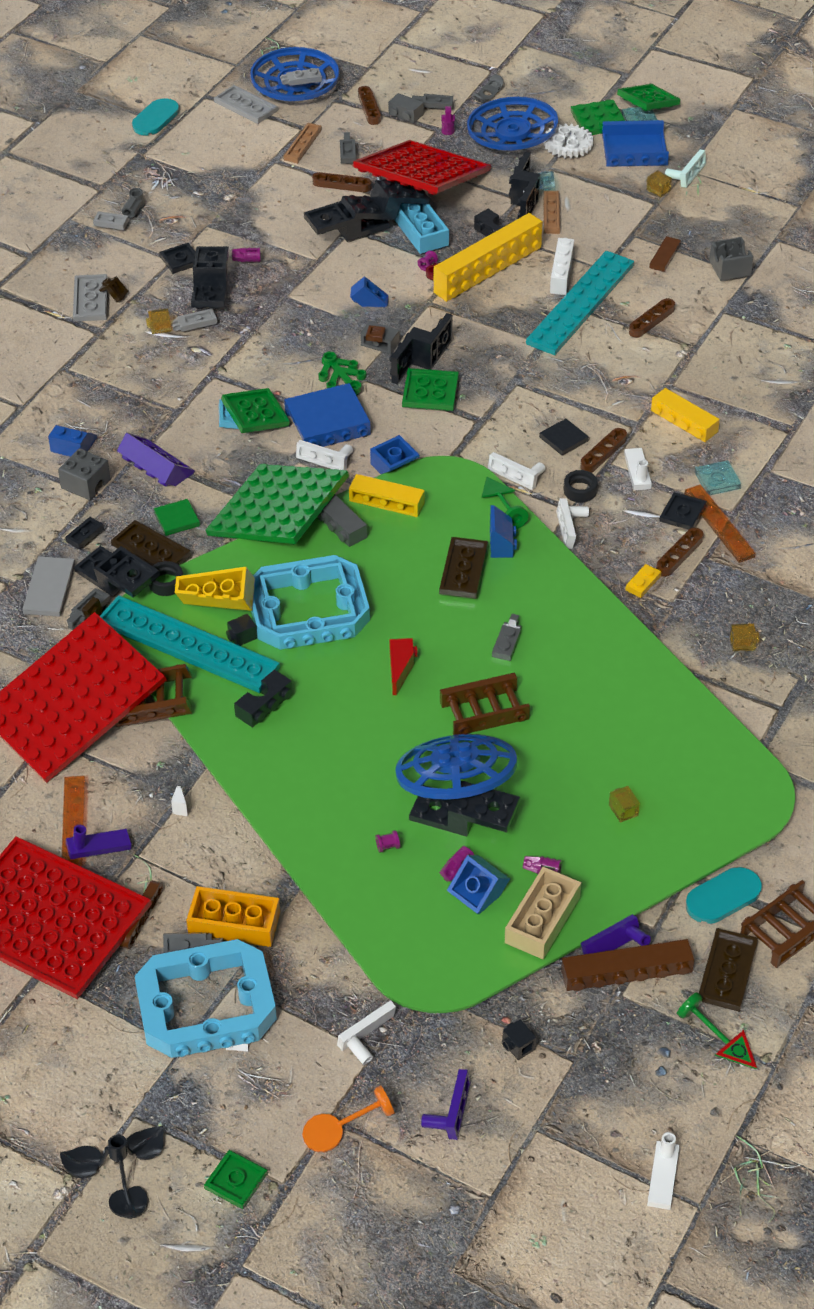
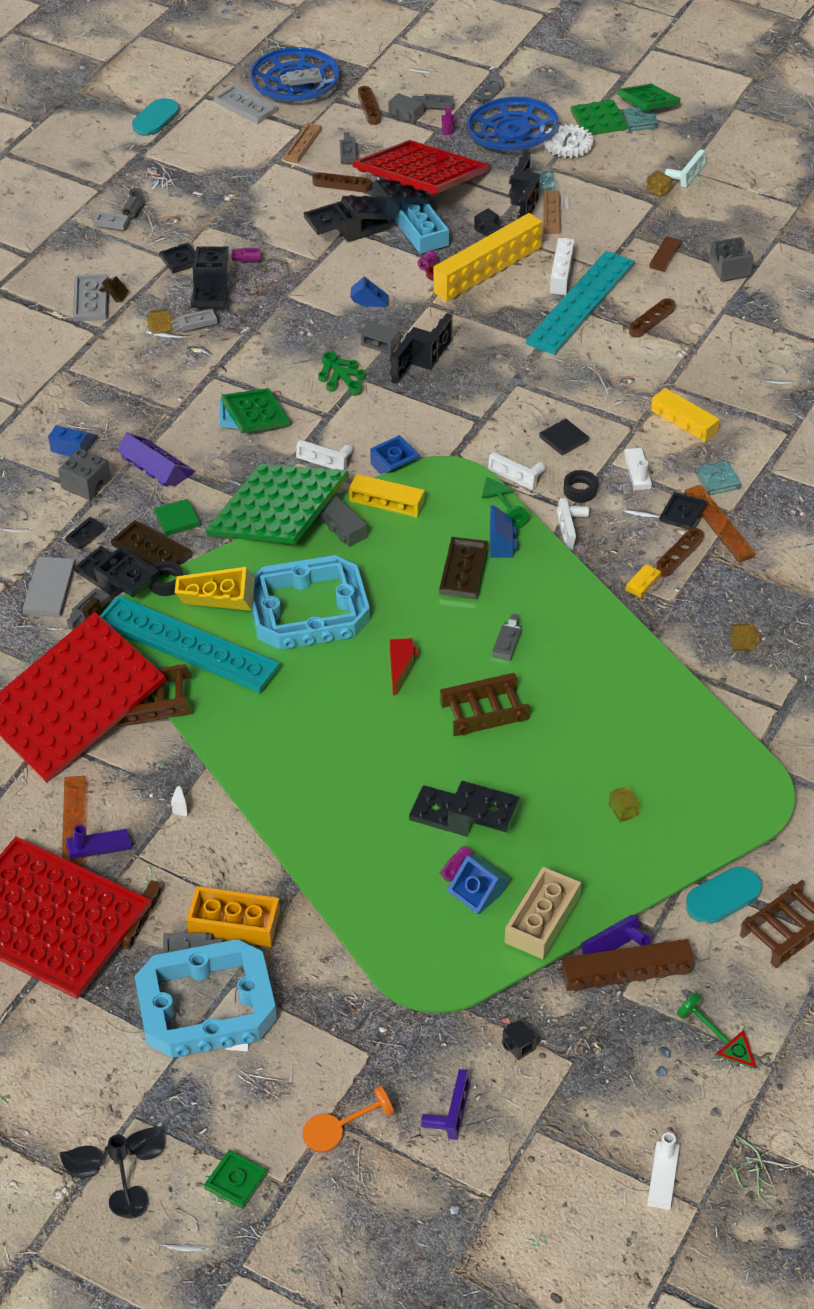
(241, 630): black brick -> none
(255, 708): black arch -> none
(328, 415): blue panel -> none
(352, 1036): white piece -> none
(375, 333): reddish brown tile -> none
(387, 841): magenta bush -> none
(430, 389): green plate -> none
(453, 760): blue dish -> none
(535, 863): magenta hinge -> none
(600, 448): reddish brown beam -> none
(634, 143): blue panel -> none
(728, 969): dark brown plate -> none

